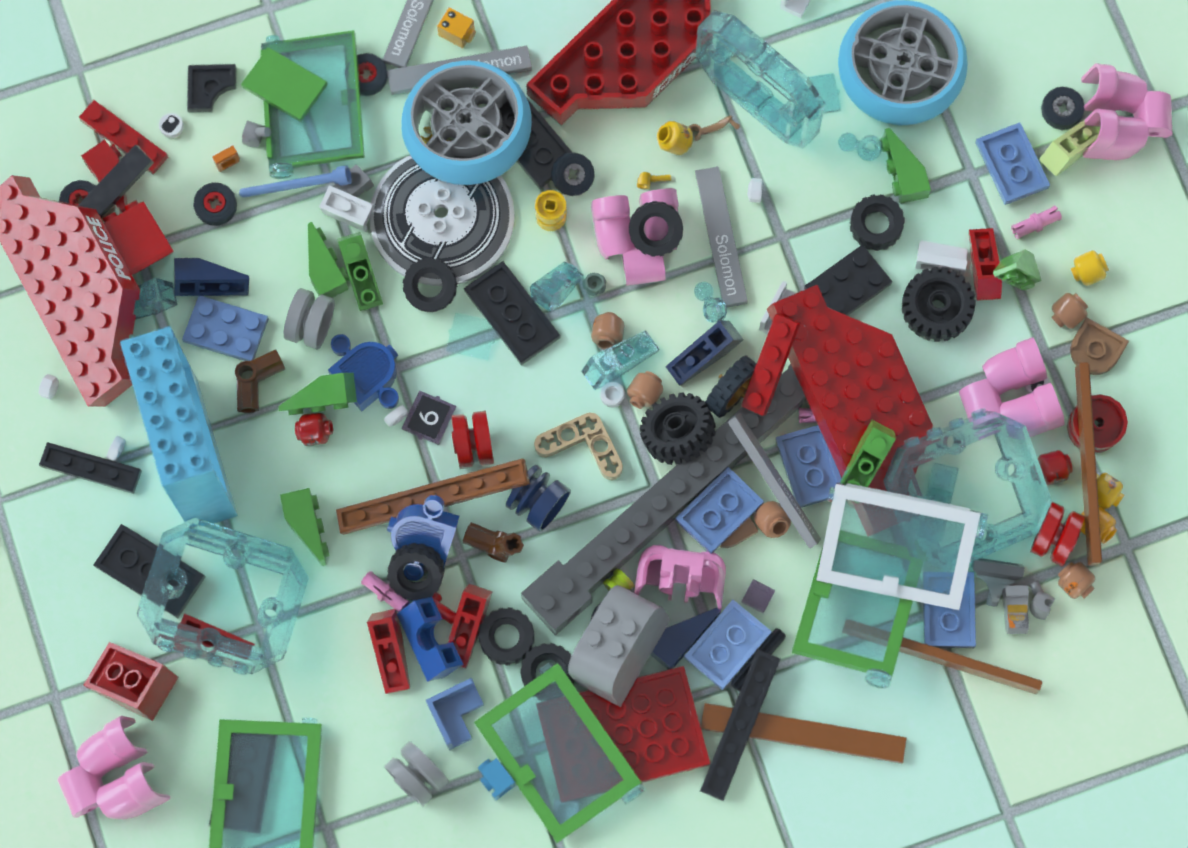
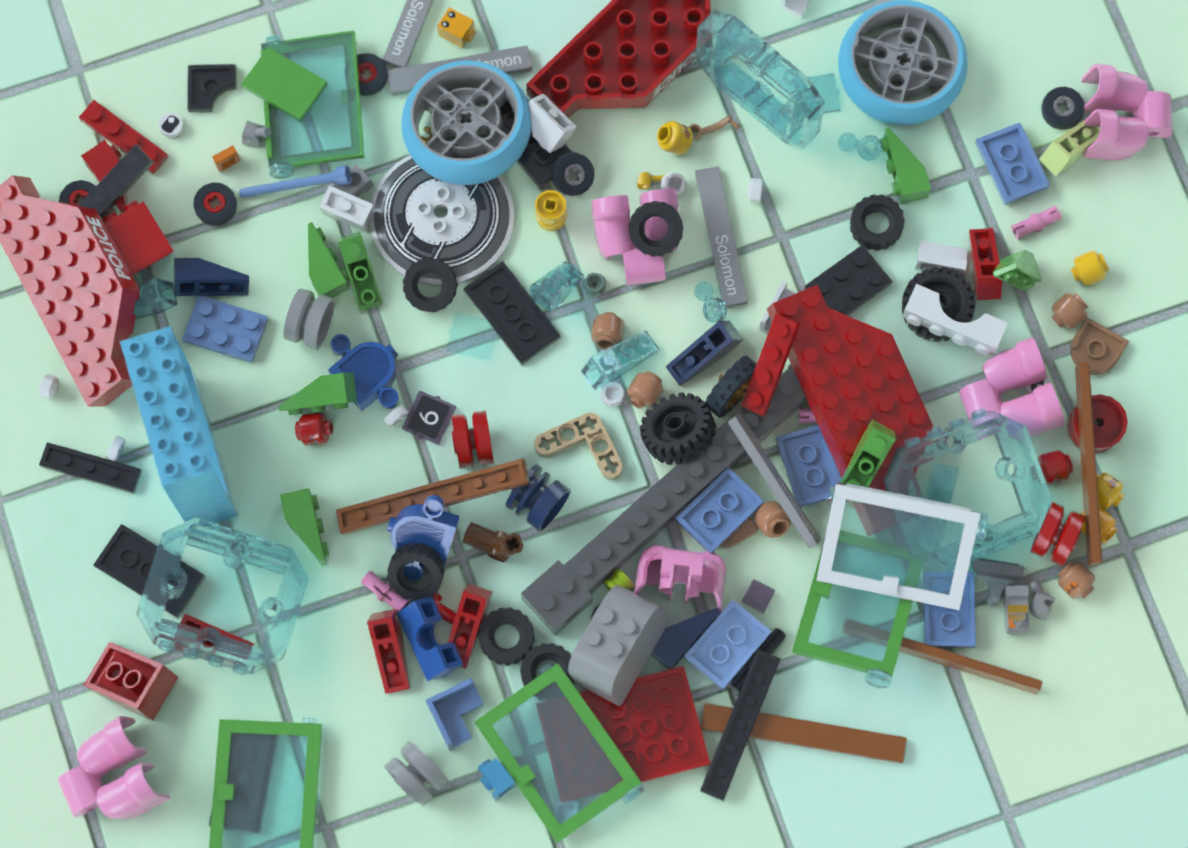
(248, 389): reddish brown piece -> none
(549, 124): none -> white slope
(675, 181): none -> white tile
(980, 334): none -> white arch

